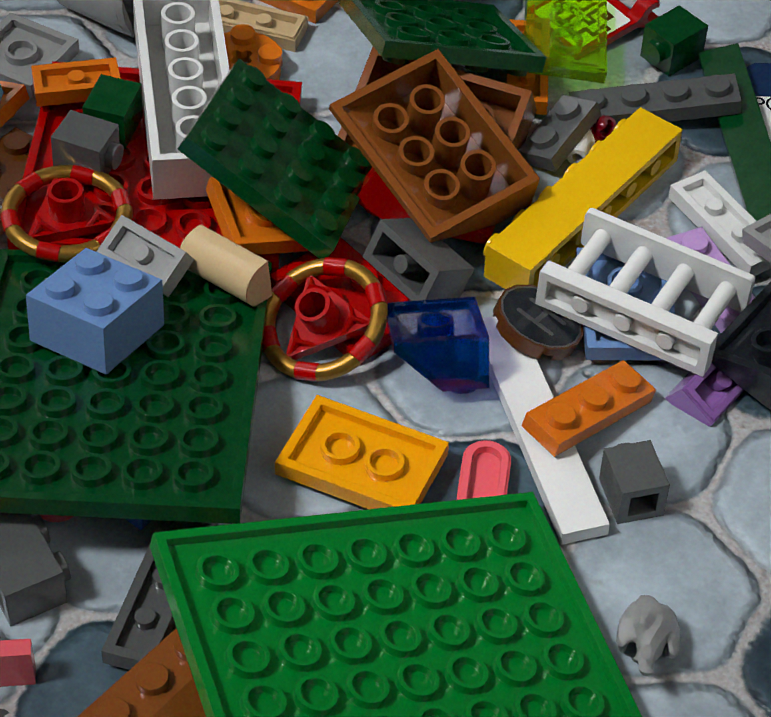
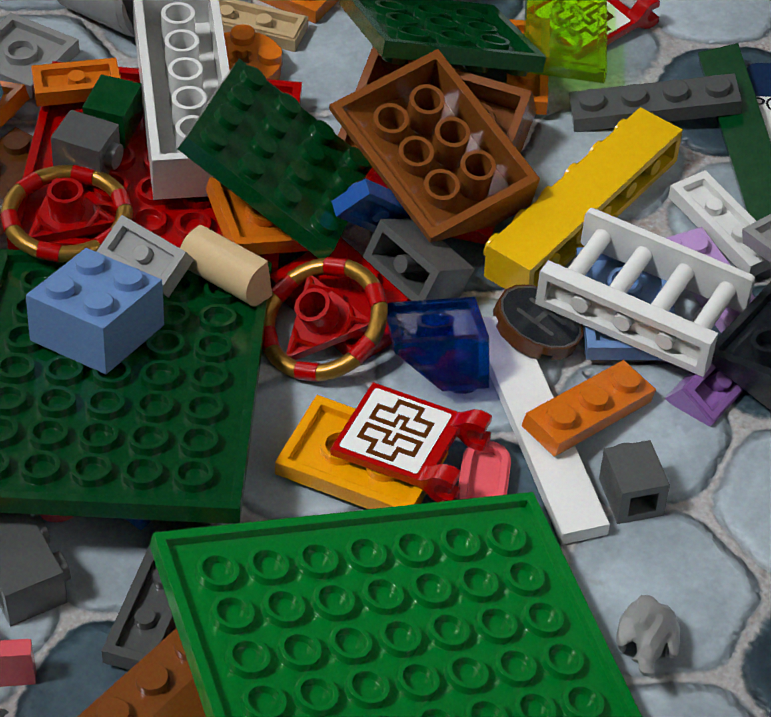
(368, 203): none -> blue plate
(410, 439): none -> flag
(560, 132): dark grey plate -> none
(599, 131): arm -> none
(673, 40): dark green brick -> none

